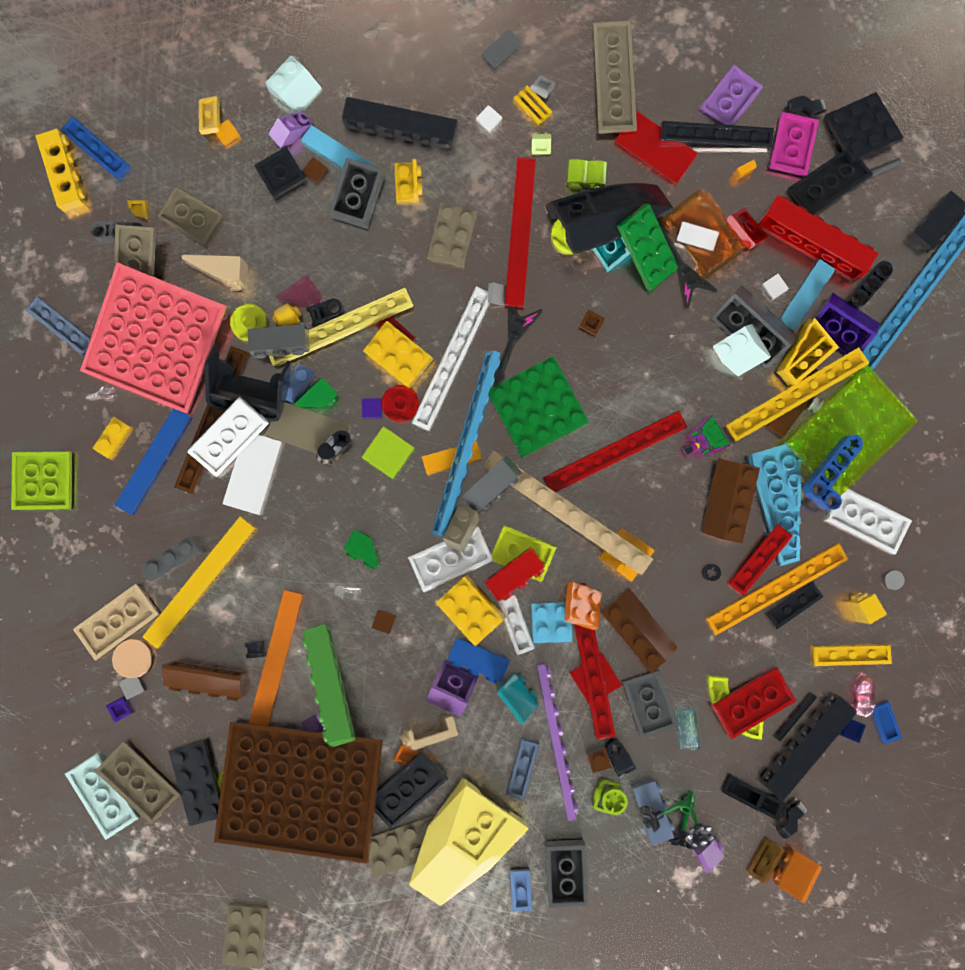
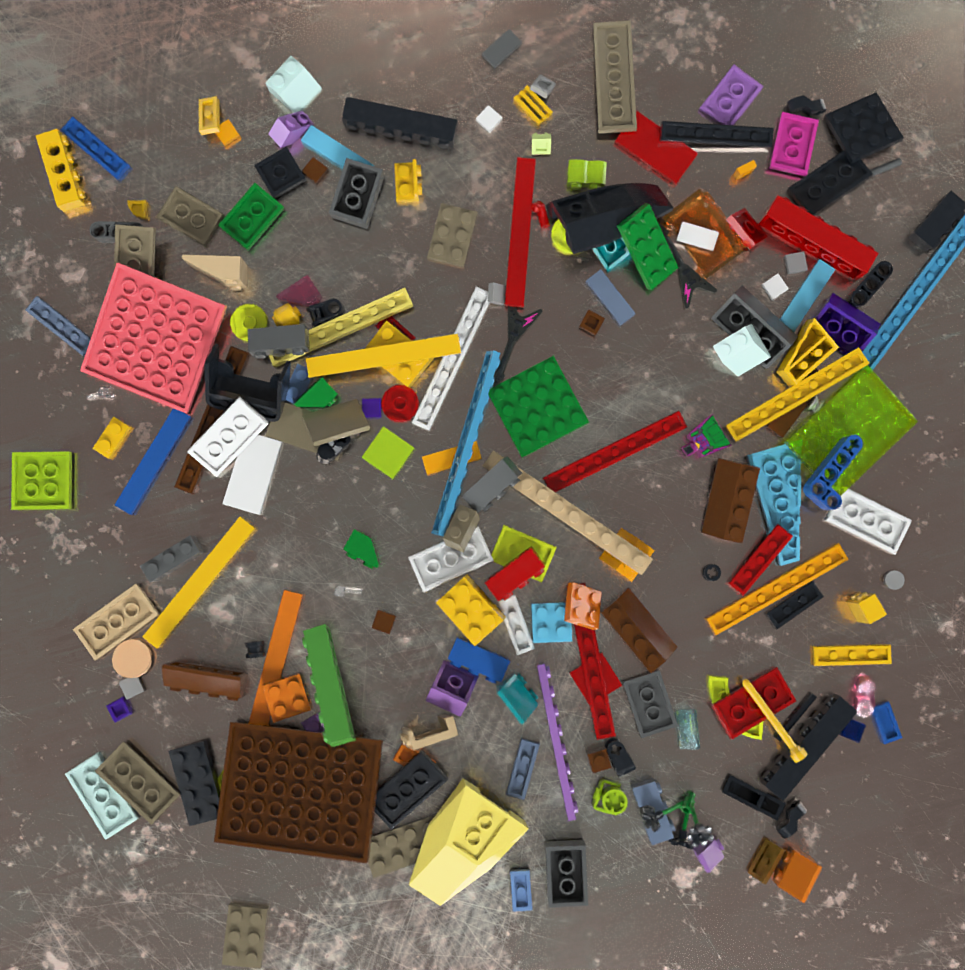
(251, 216): none -> green plate
(286, 697): none -> orange plate
(335, 422): none -> dark tan tile
(383, 355): none -> yellow tile
(539, 208): none -> red arm
(610, 297): none -> sand blue tile
(795, 263): none -> light grey tile
(797, 752): none -> yellow piece

